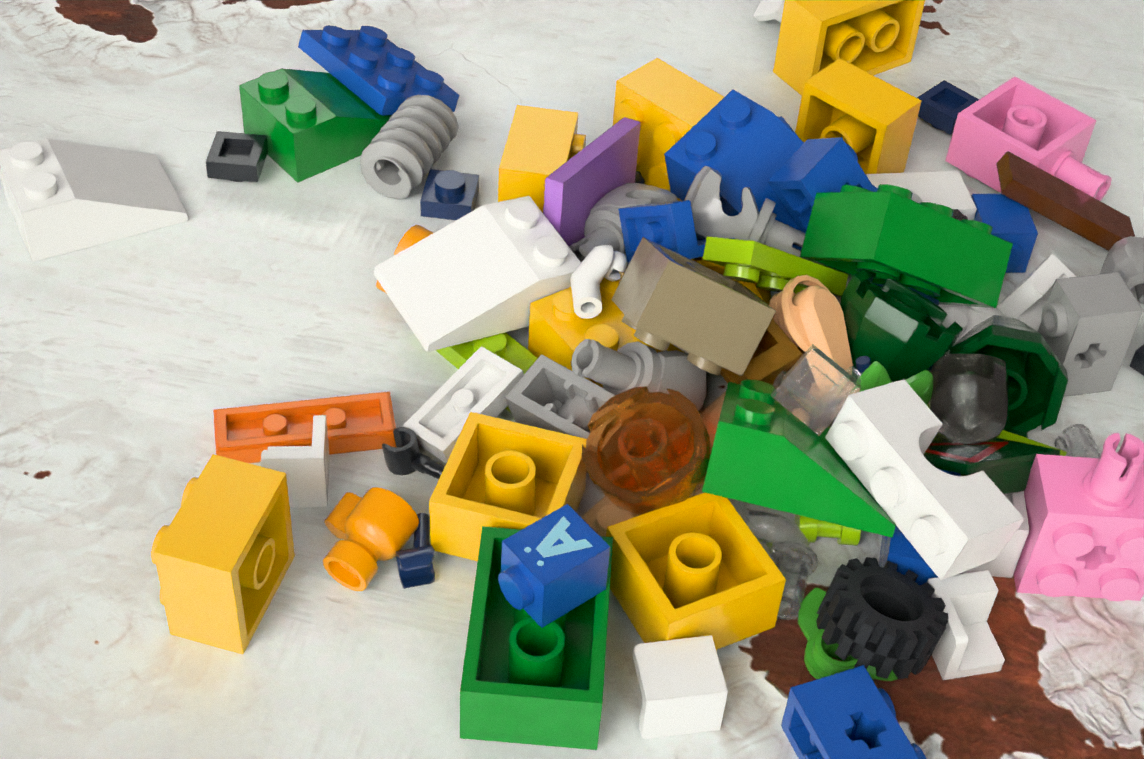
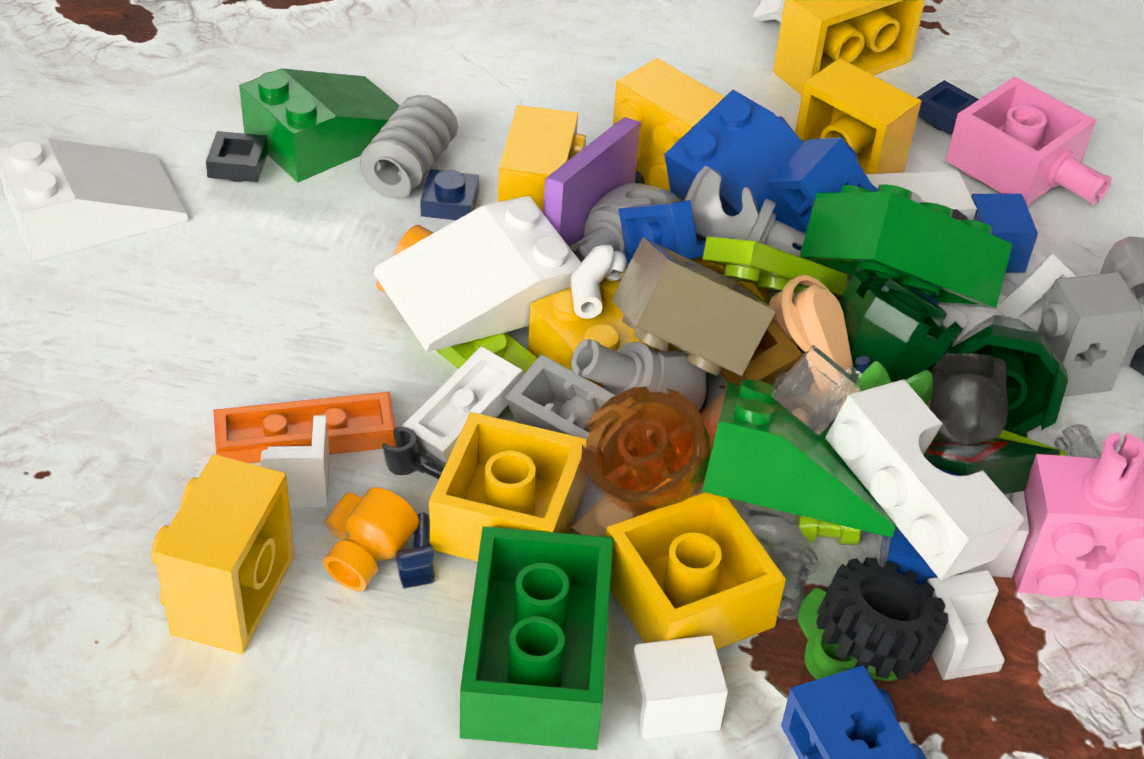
(374, 67): blue plate -> none
(553, 566): blue brick -> none
(1062, 202): reddish brown tile -> none

